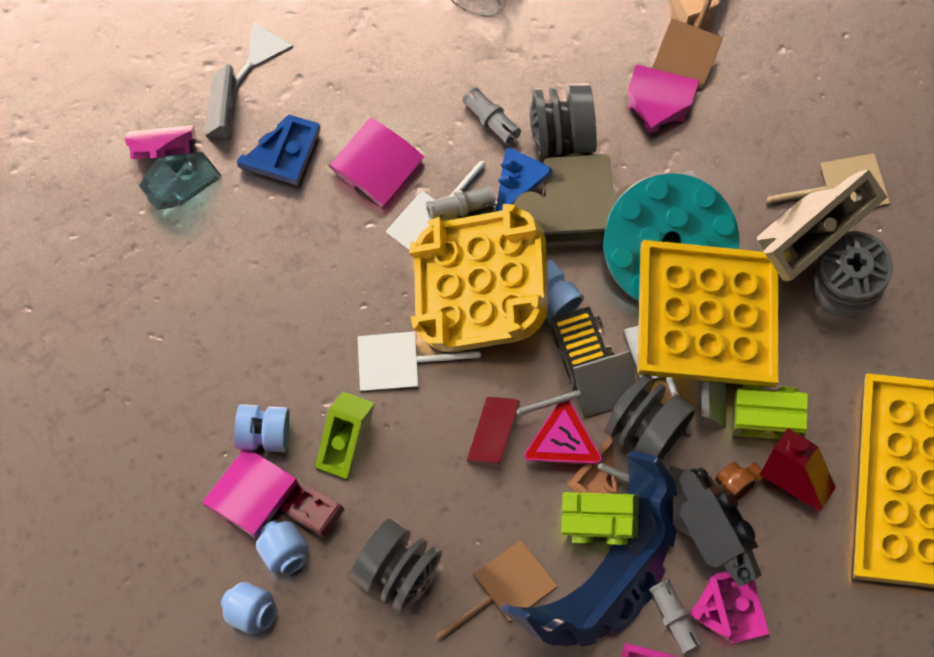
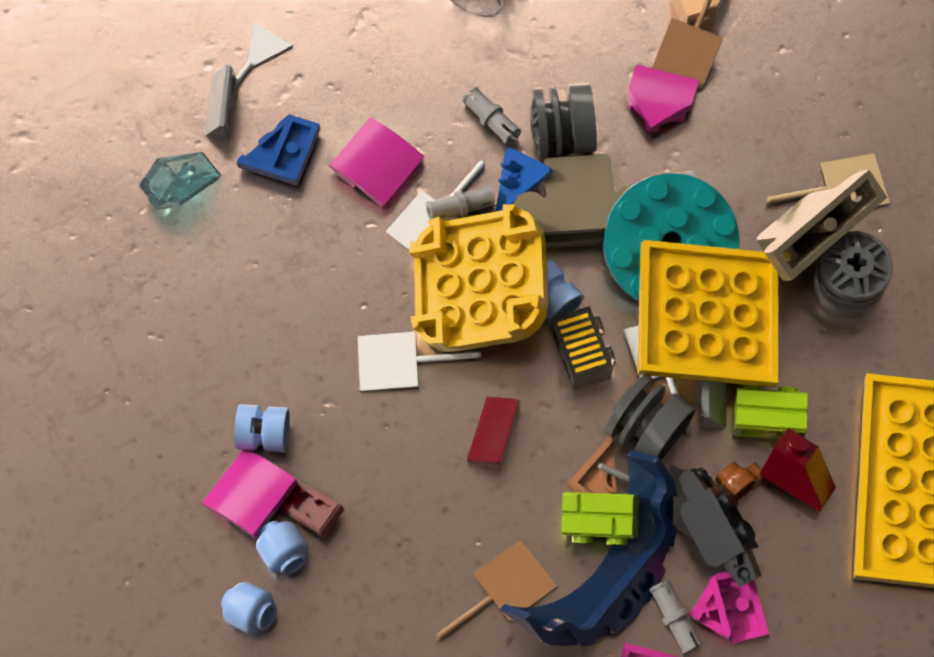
(159, 142): dark pink slope -> none
(344, 434): lime slope -> none
(400, 568): dark grey wheel -> none
(563, 439): piece -> none
(598, 385): light grey piece -> none

